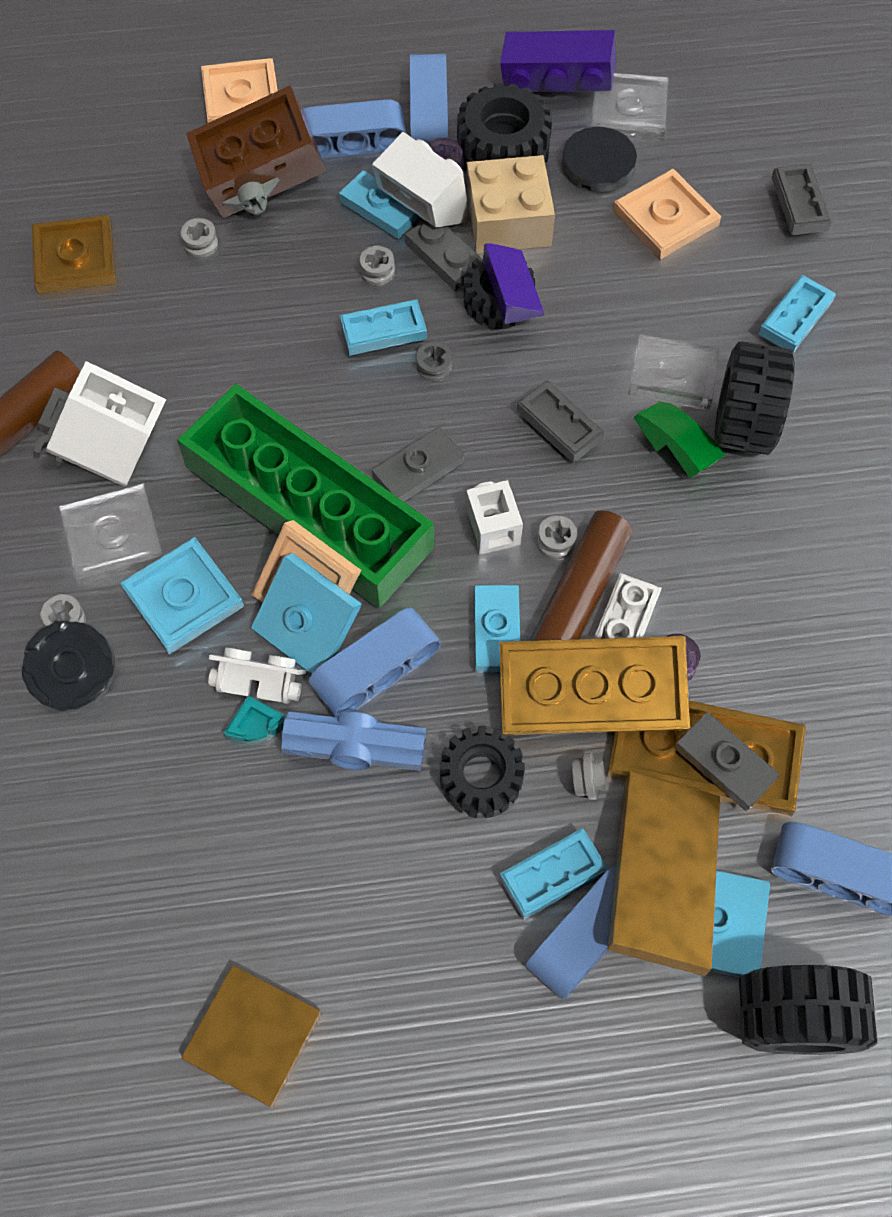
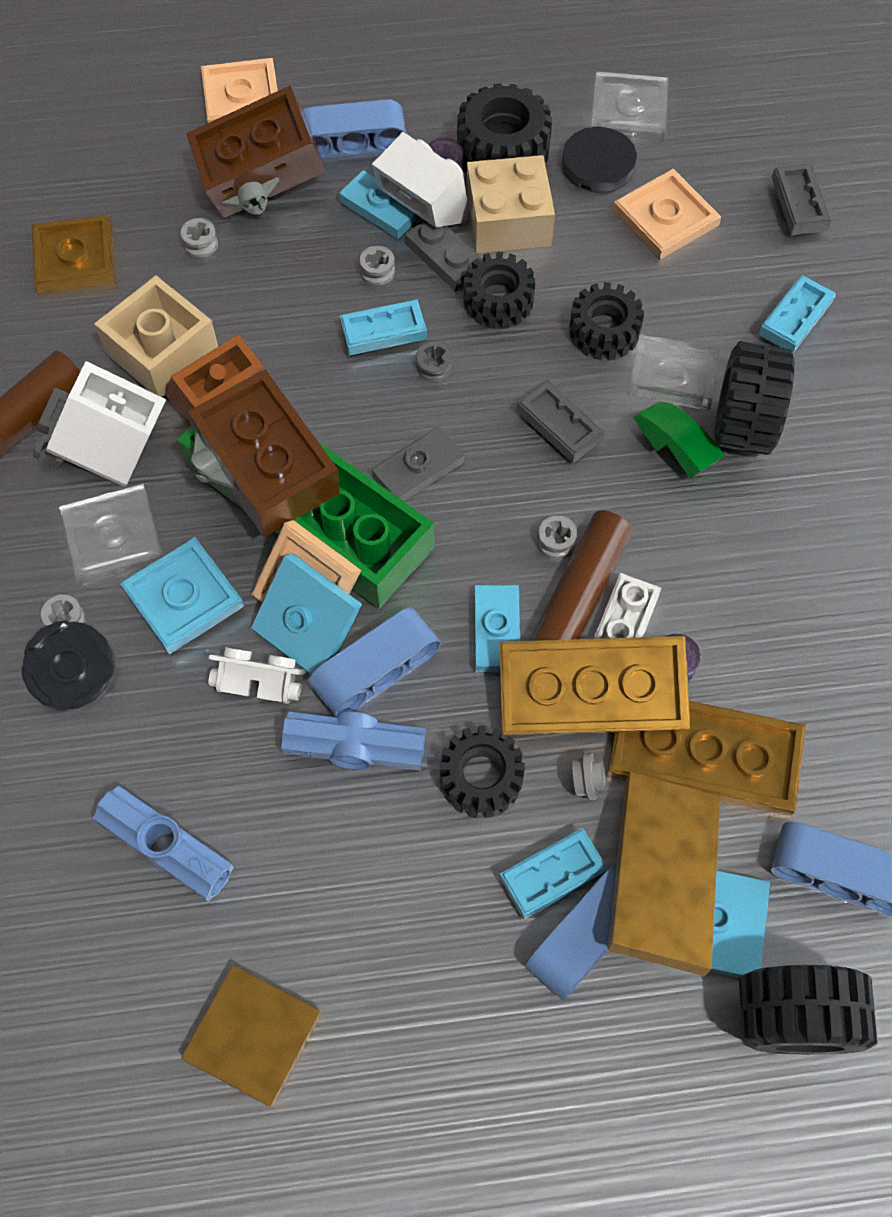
(155, 334): none -> tan brick
(186, 857): none -> medium blue piece
(212, 375): none -> dark orange brick
(254, 723): teal tile -> none
(262, 453): none -> reddish brown piece
(428, 97): medium blue beam -> none
(494, 516): white brick -> none
(511, 283): dark purple slope -> none
(559, 60): dark purple brick -> none
(610, 303): none -> black tyre
(727, 761): dark grey plate -> none

